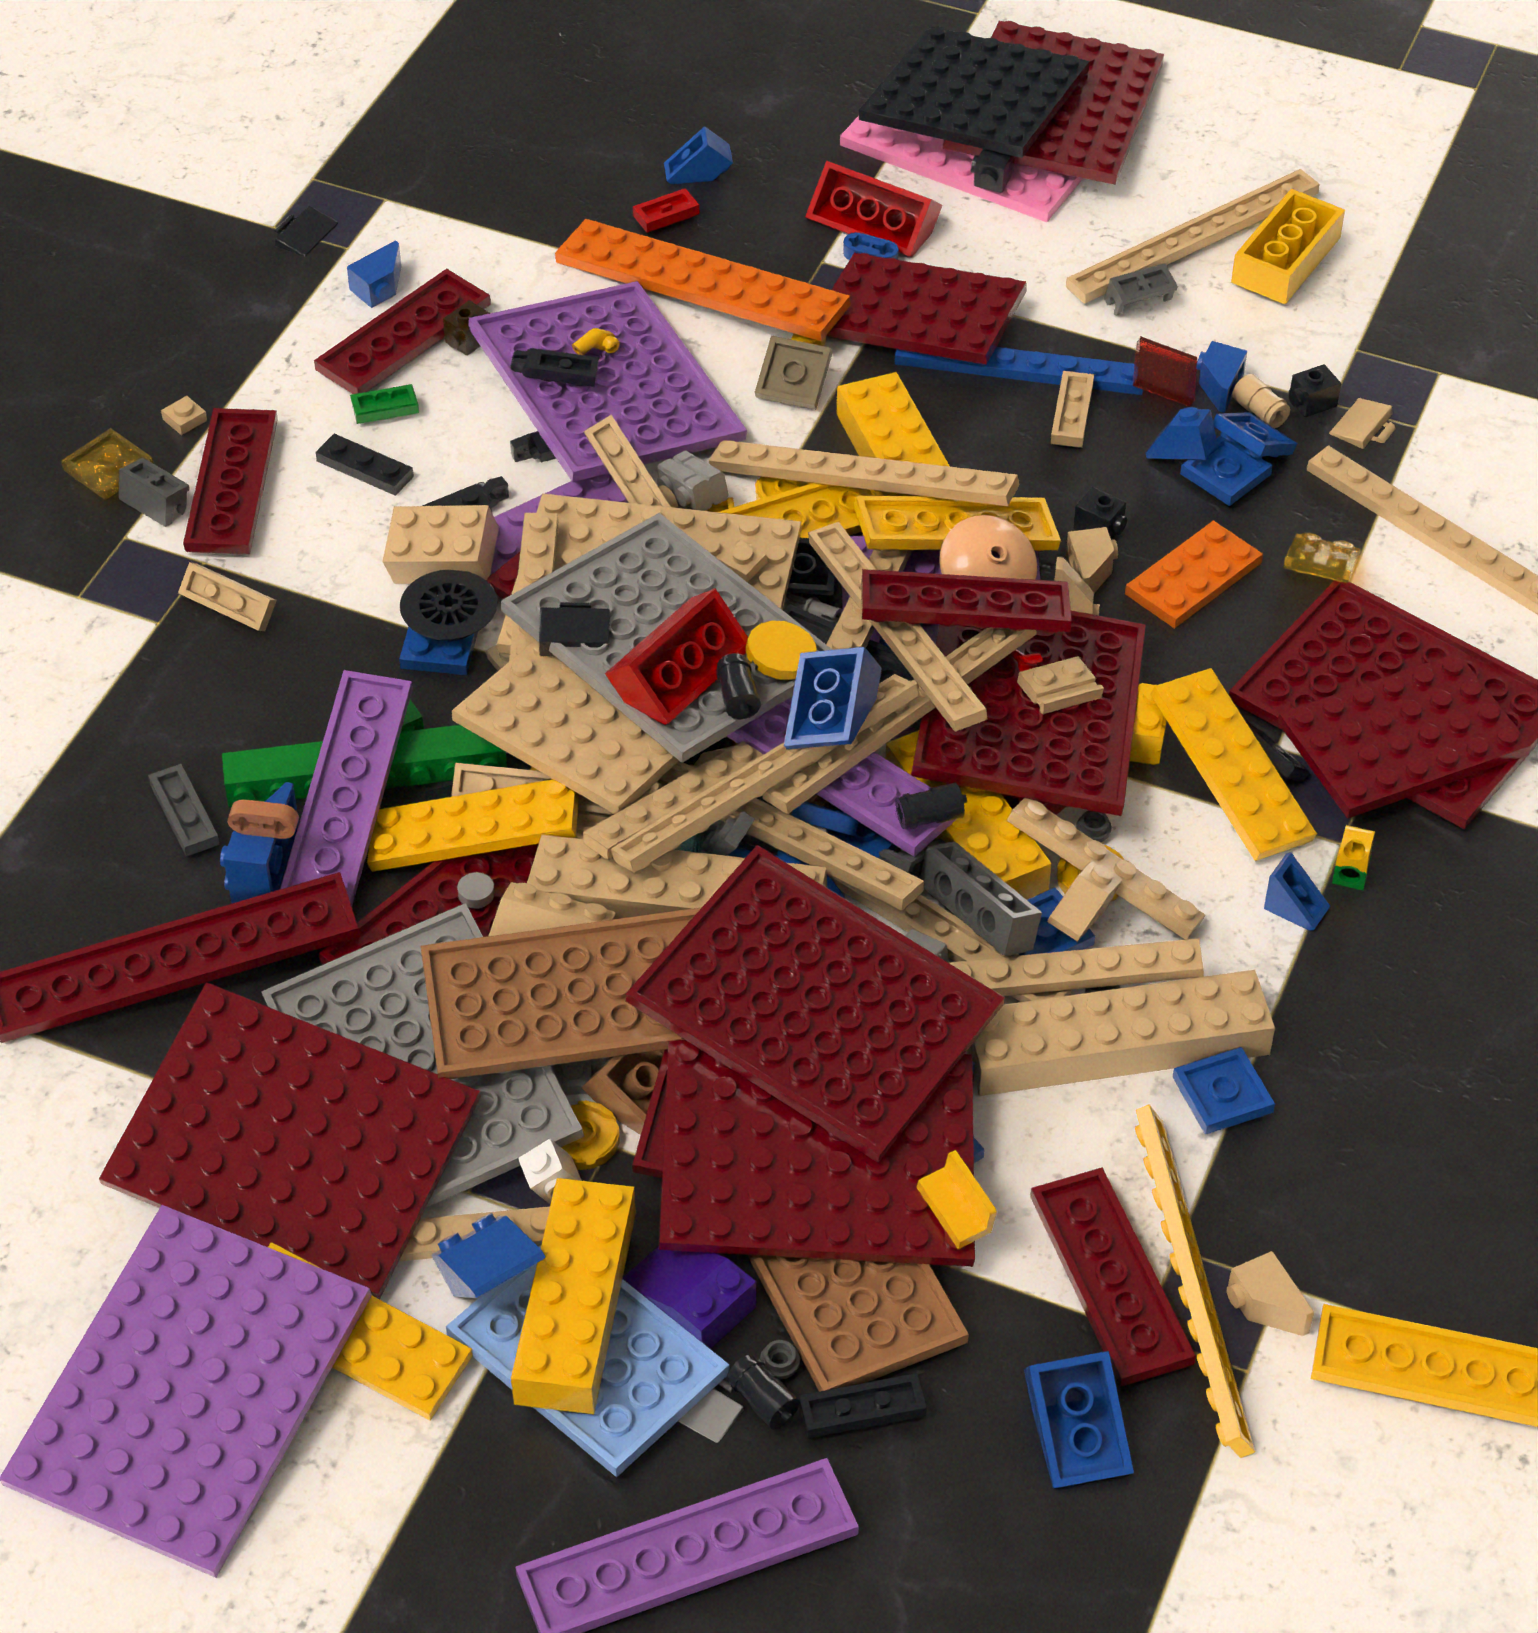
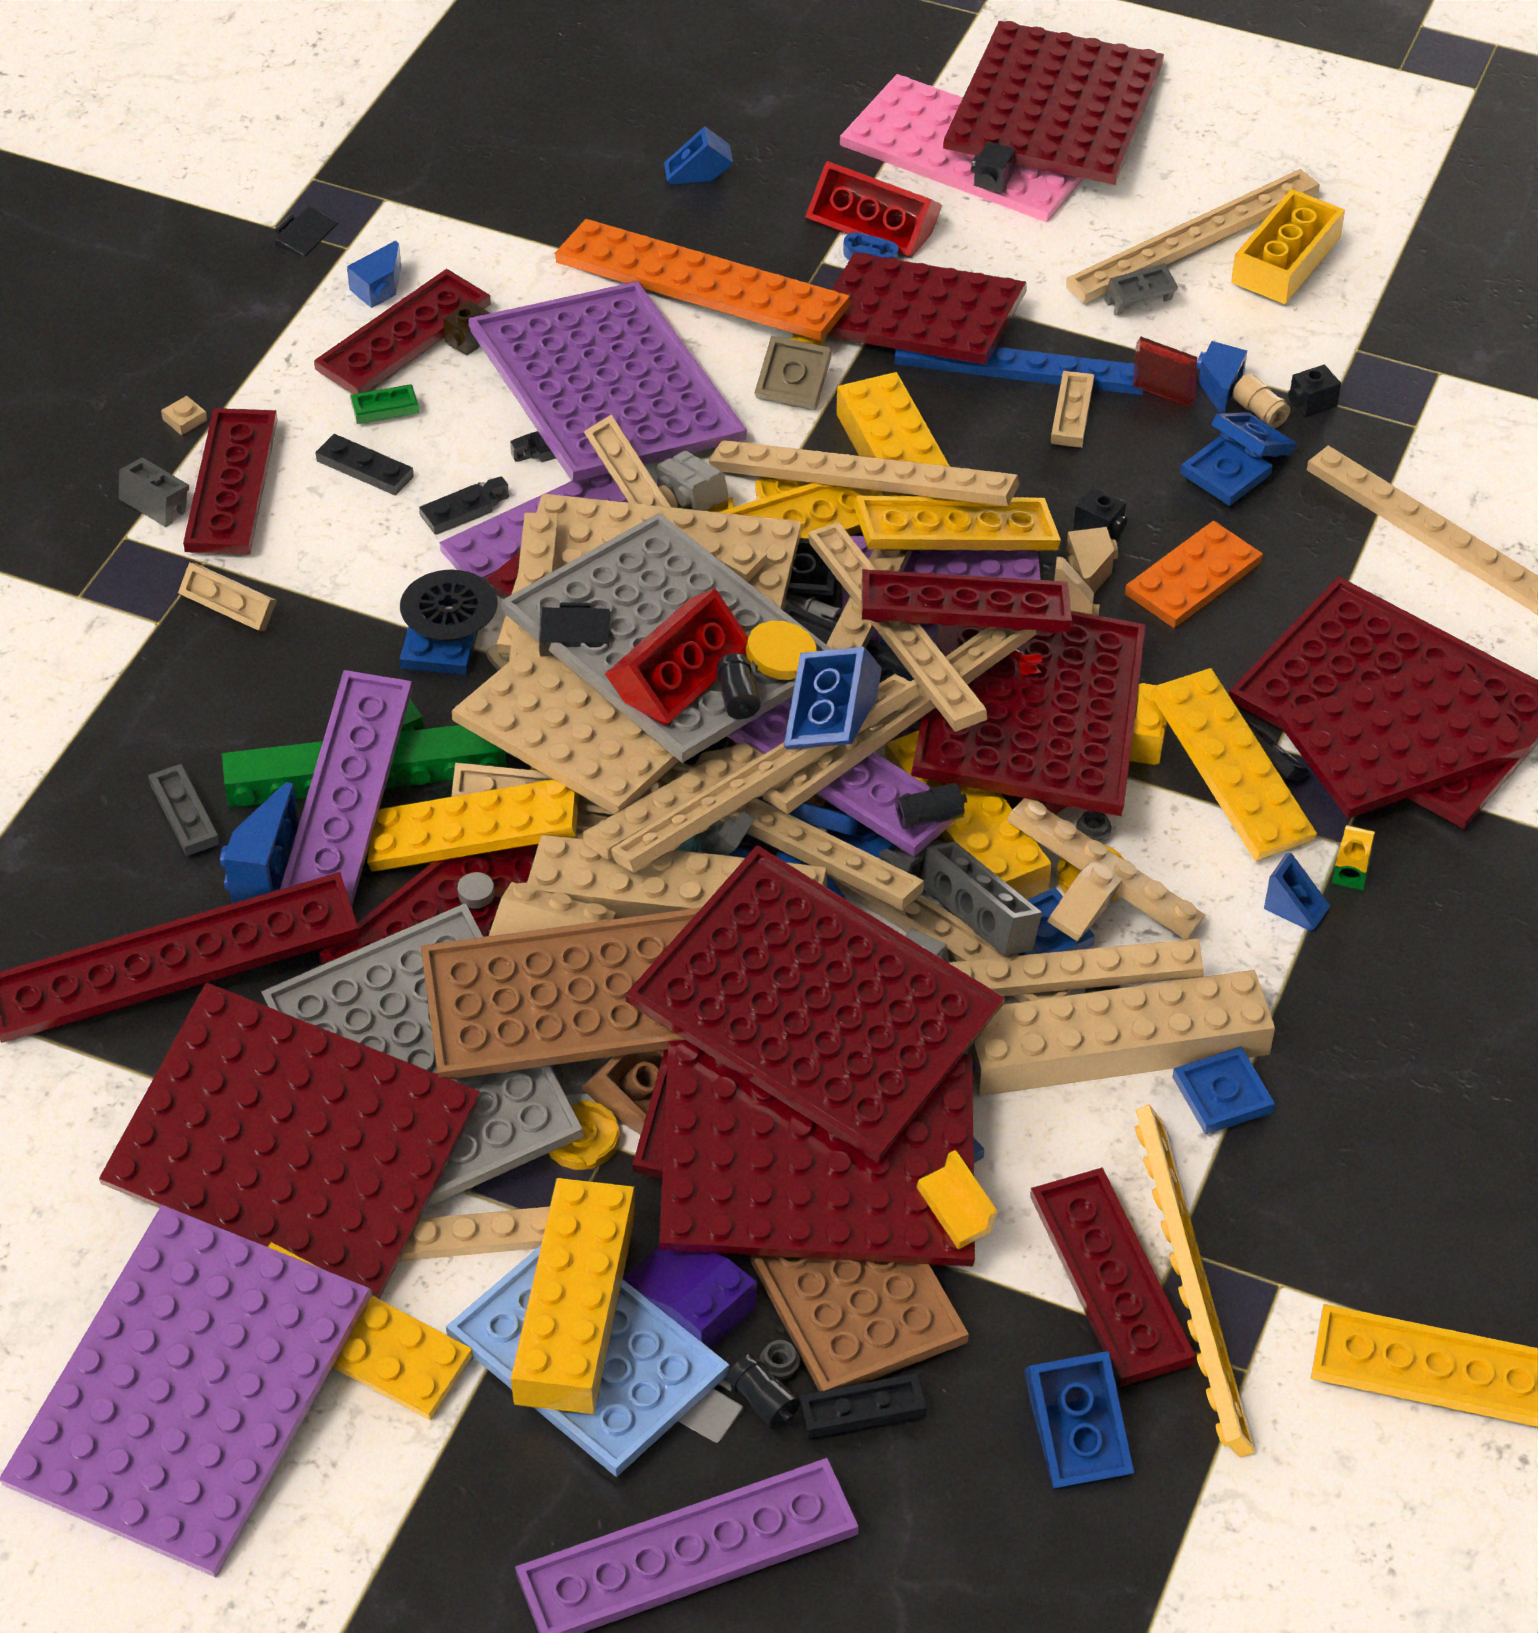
(99, 462): clear yellow plate -> none
(263, 819): nougat beam -> none
(439, 539): tan brick -> none
(485, 1256): blue slope -> none
(545, 1165): white brick -> none
(556, 366): black hinge -> none
(597, 339): yellow arm -> none
(666, 210): red plate -> none
(970, 544): light nougat dish -> none
(974, 91): black plate -> none
(1060, 685): tan plate -> none
(1186, 436): blue slope -> none
(1269, 1295): tan slope -> none
(1321, 557): clear yellow plate -> none
(1363, 422): tan piece -> none

